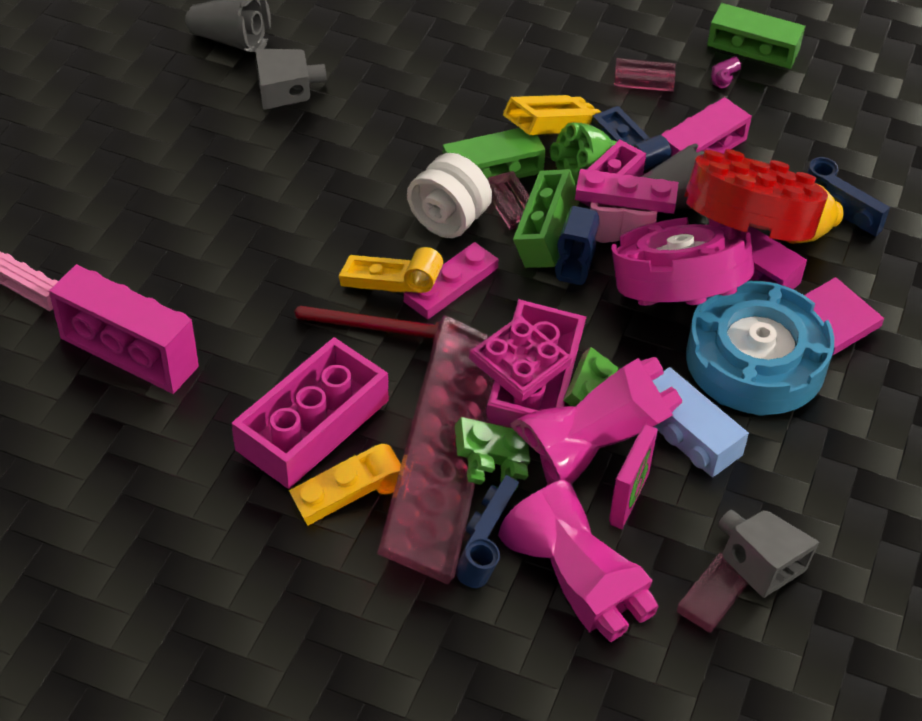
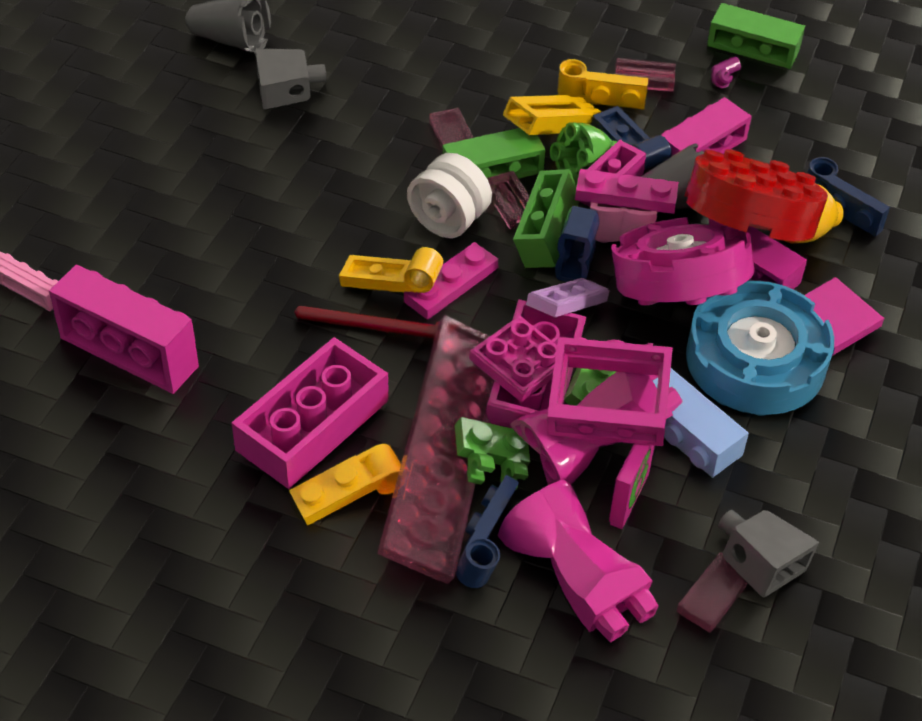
(449, 126): none -> clear pink tile
(567, 297): none -> lavender tile
(601, 87): none -> yellow plate
(603, 422): none -> dark pink window

